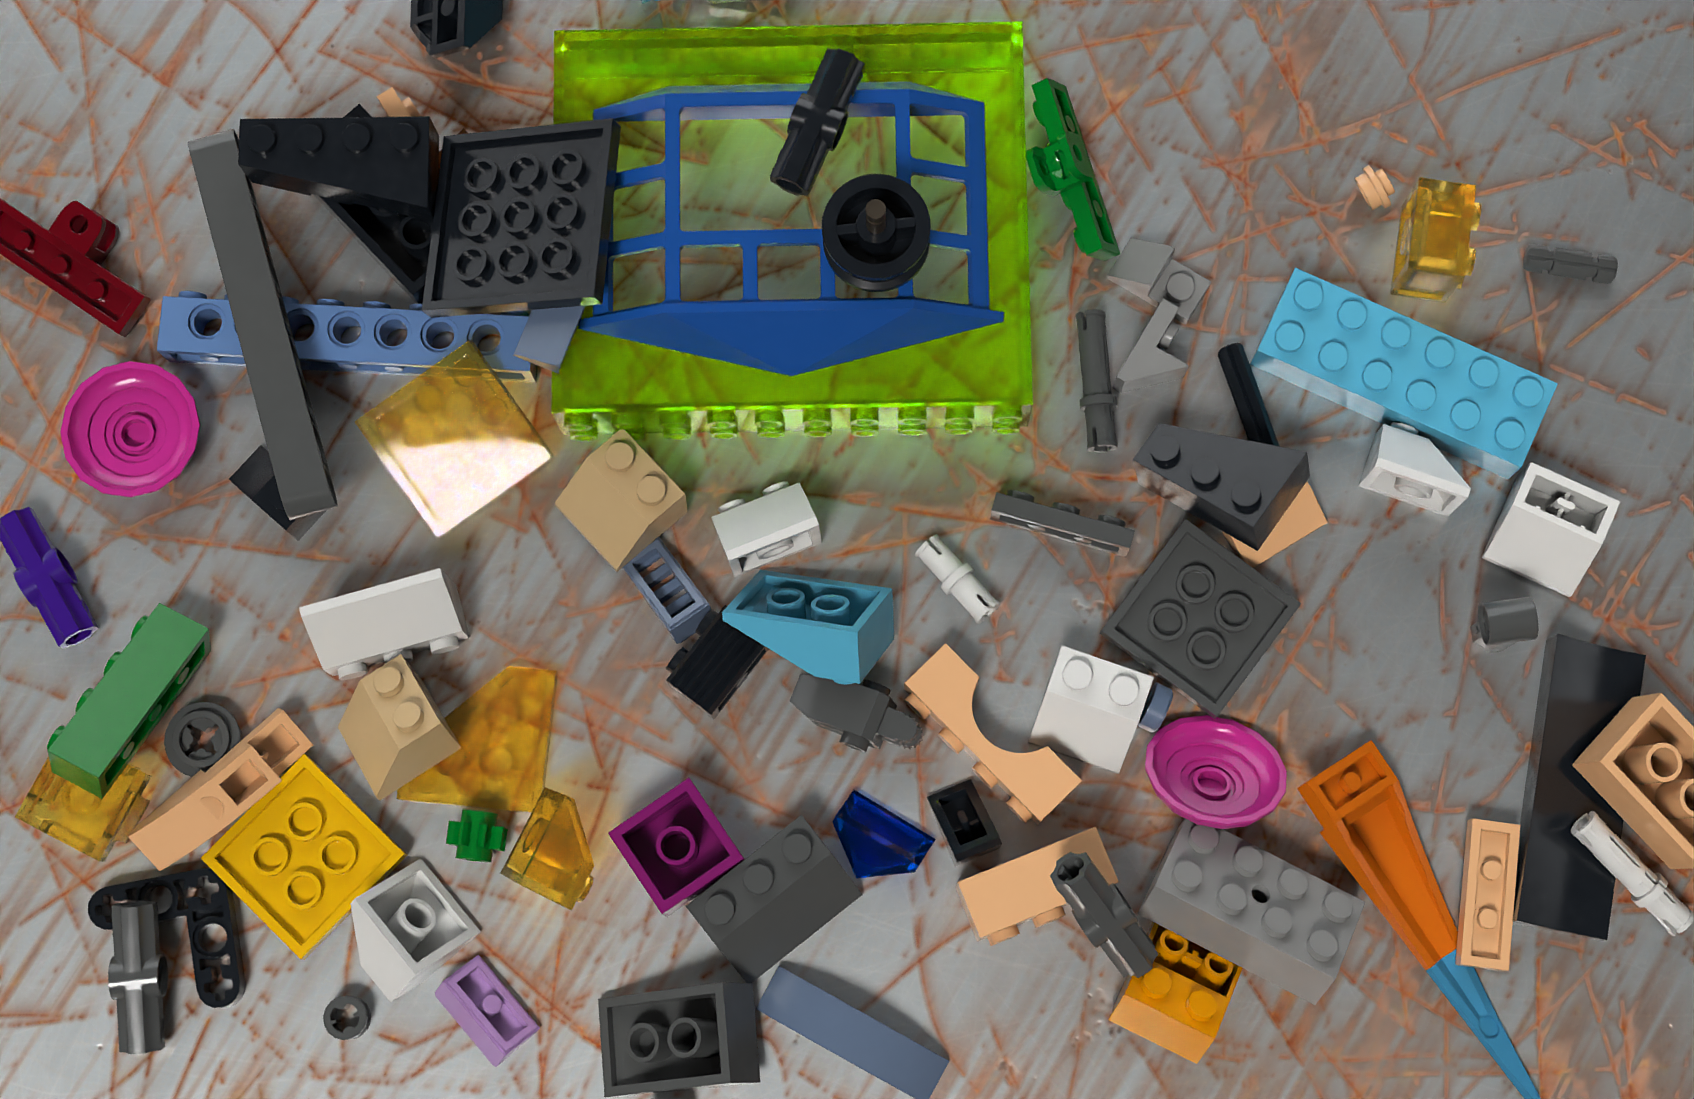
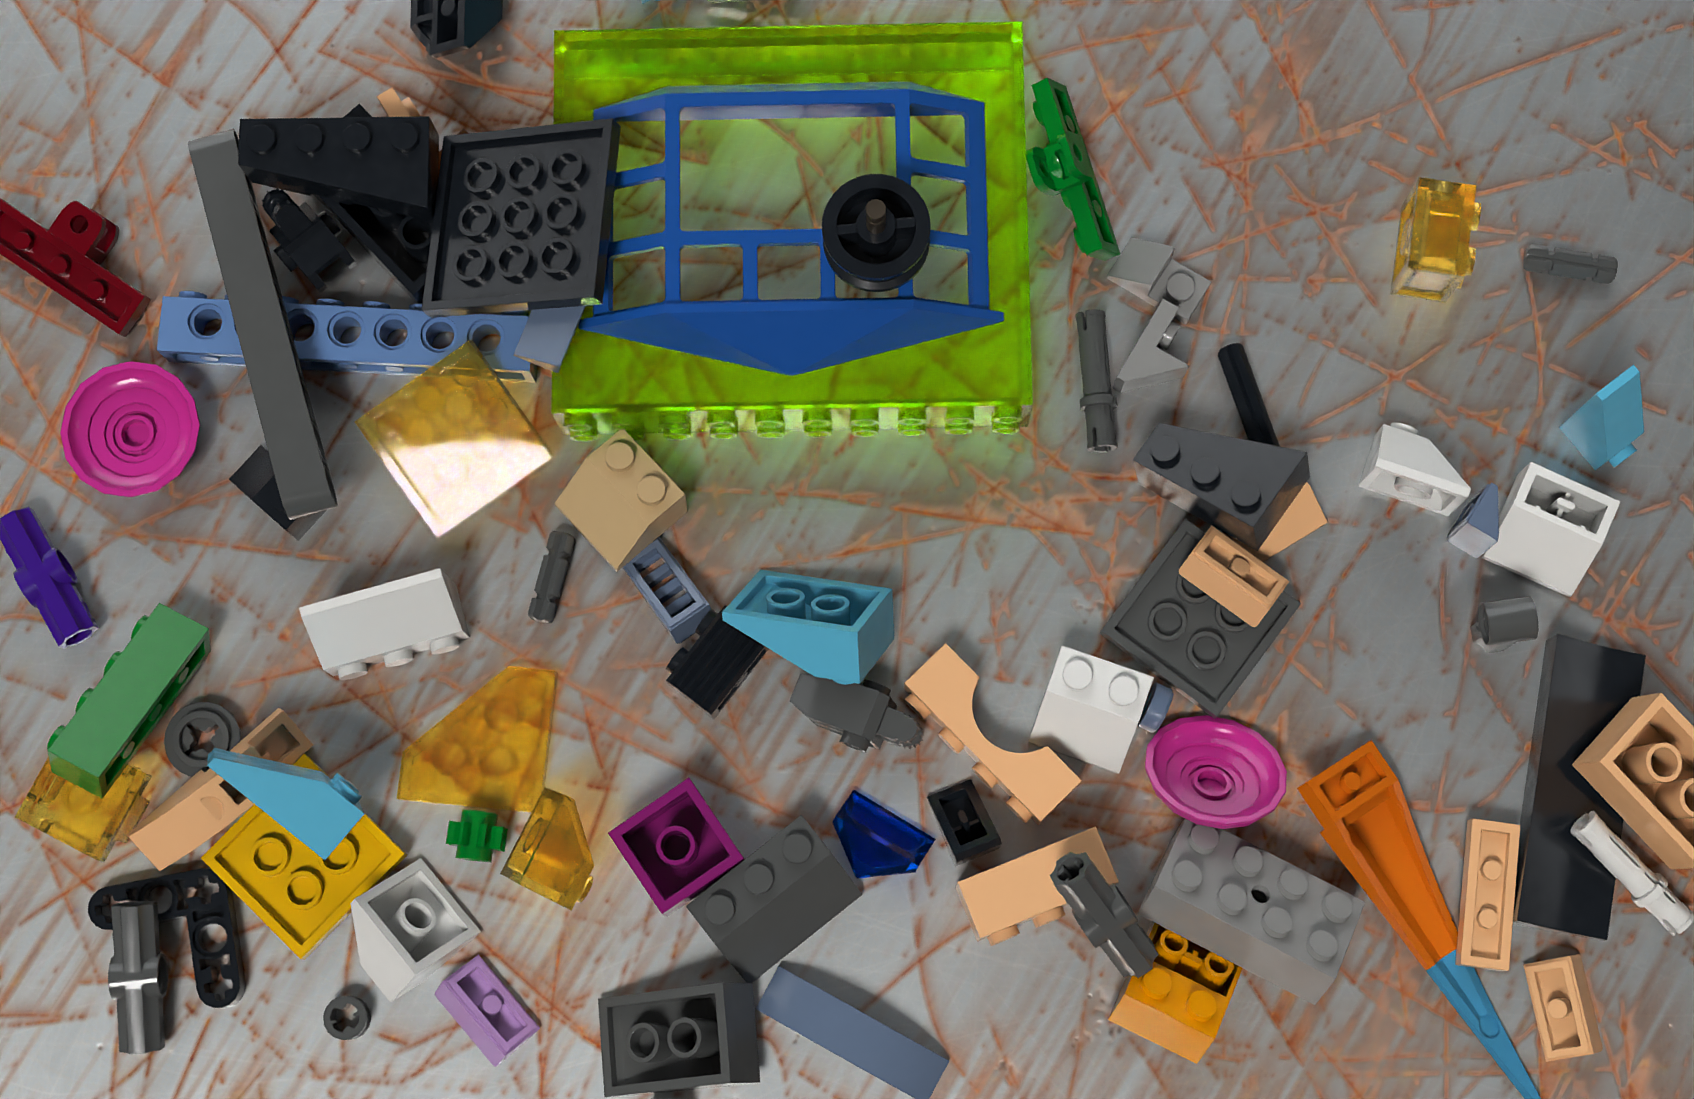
(298, 798): none -> medium azure slope
(304, 237): none -> black hinge
(395, 727): tan slope -> none
(551, 577): none -> dark grey axle
(766, 527): white slope -> none
(817, 122): black piece -> none
(957, 579): white pin -> none
(1062, 522): dark grey plate -> none
(1233, 577): none -> light nougat slope
(1375, 187): light nougat plate -> none
(1404, 373): medium azure brick -> none
(1478, 523): none -> sand blue slope
(1563, 1007): none -> light nougat slope
(1608, 421): none -> medium azure slope

